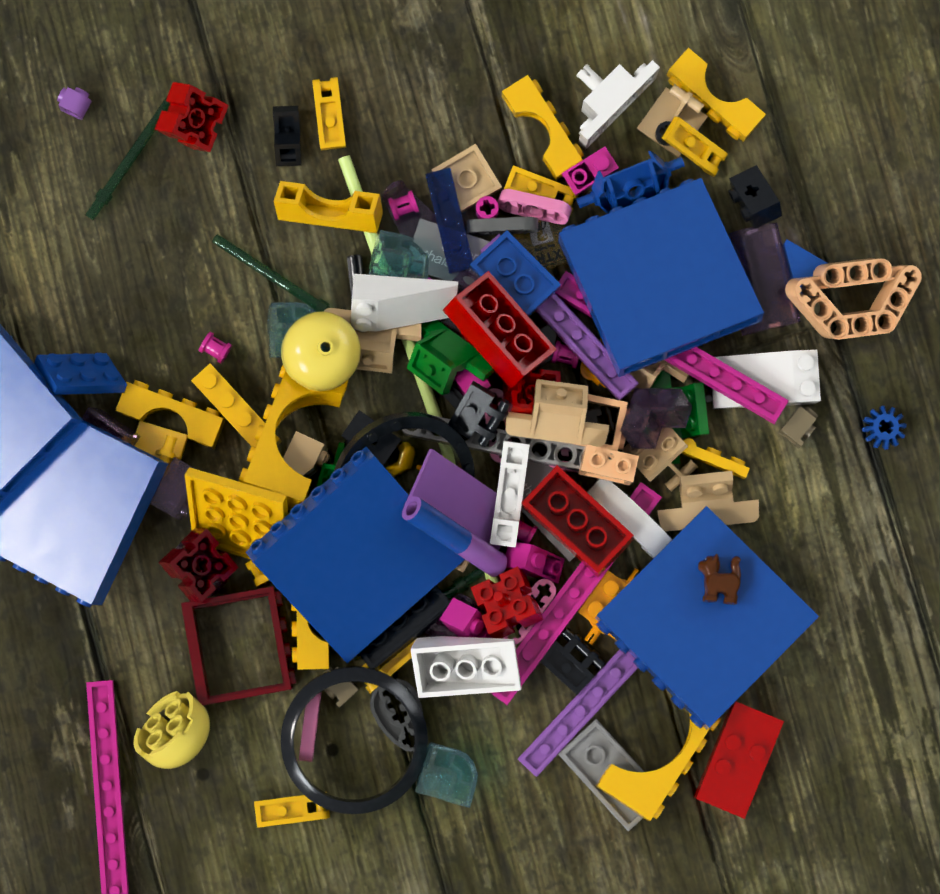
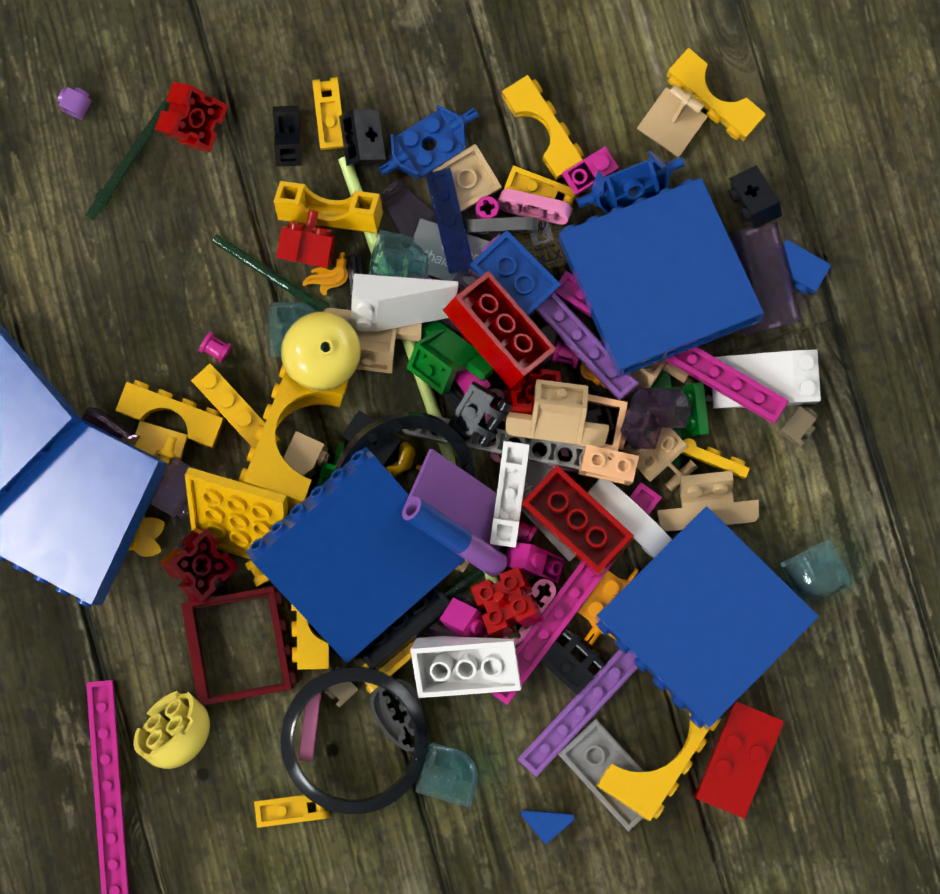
(80, 373): blue plate -> none
(144, 540): none -> yellow plate
(307, 243): none -> red brick
(329, 278): none -> light orange piece
(362, 137): none -> black brick
(409, 198): dark pink bush -> none
(442, 127): none -> blue plate
(546, 823): none -> blue slope
(611, 97): white brick -> none
(658, 136): black bush -> none
(694, 145): yellow plate -> none
(720, 582): reddish brown animal -> none
(817, 572): none -> clear light blue brick
(884, 418): blue gear -> none
(898, 279): light nougat piece -> none

